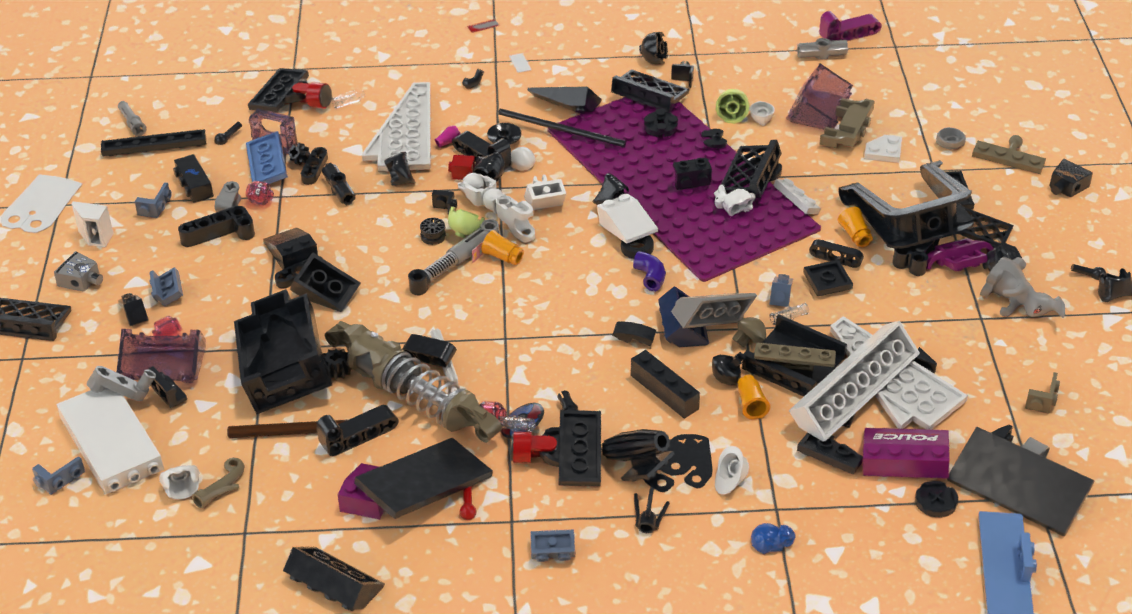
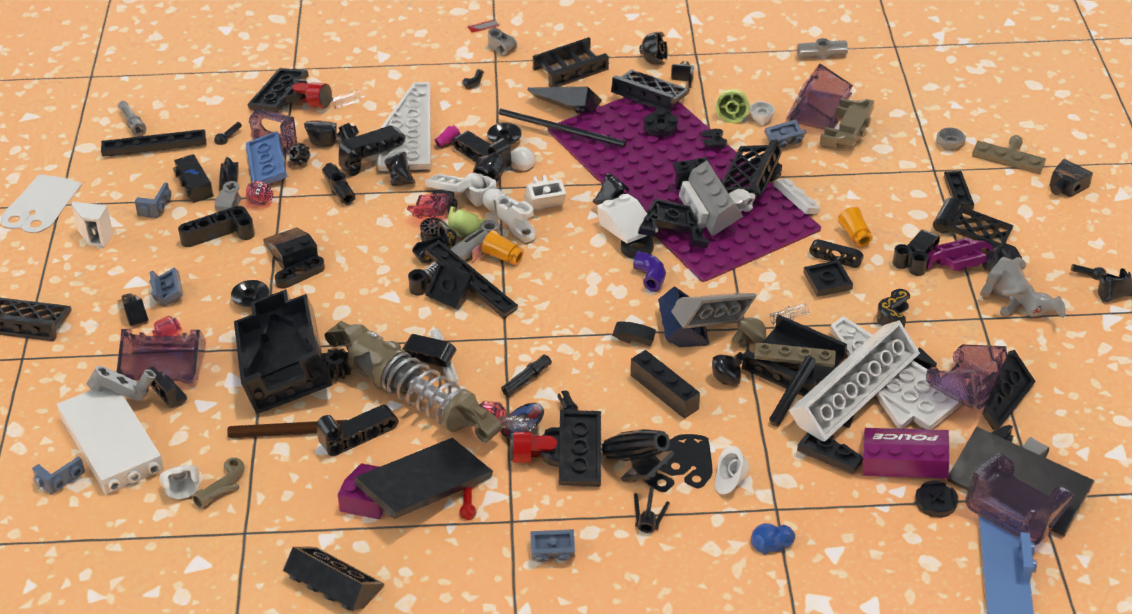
(78, 273): light grey torso -> none
(228, 172): none -> black tile
(249, 291): none -> black dish
(315, 171): black beam -> none
(321, 132): none -> black hair
(324, 284): black slope -> none
(347, 131): none -> black gear
(366, 145): none -> black beam
(429, 206): none -> clear pink bracket
(445, 235): none -> black animal
(448, 183): none -> white plate
(449, 285): none -> black plate
(461, 166): red brick -> none
(479, 285): none -> black tile
(501, 41): none -> light grey piece
(520, 62): white sticker -> none
(532, 370): none -> black pin
(573, 72): none -> black fence
(675, 217): none -> black wing
(690, 198): none -> white tile
(714, 197): none -> light grey slope
(752, 398): light orange plant -> none
(781, 290): sand blue bracket -> none
(785, 133): none -> sand blue bracket
(792, 390): none -> black axle
(848, 29): magenta beam -> none
(884, 148): white plate -> none
(891, 307): none -> black animal
(919, 222): black piece -> none
(972, 376): none -> windscreen
(1008, 390): none -> black wing
(1013, 503): none -> clear purple windscreen
(1041, 400): dark tan bracket -> none

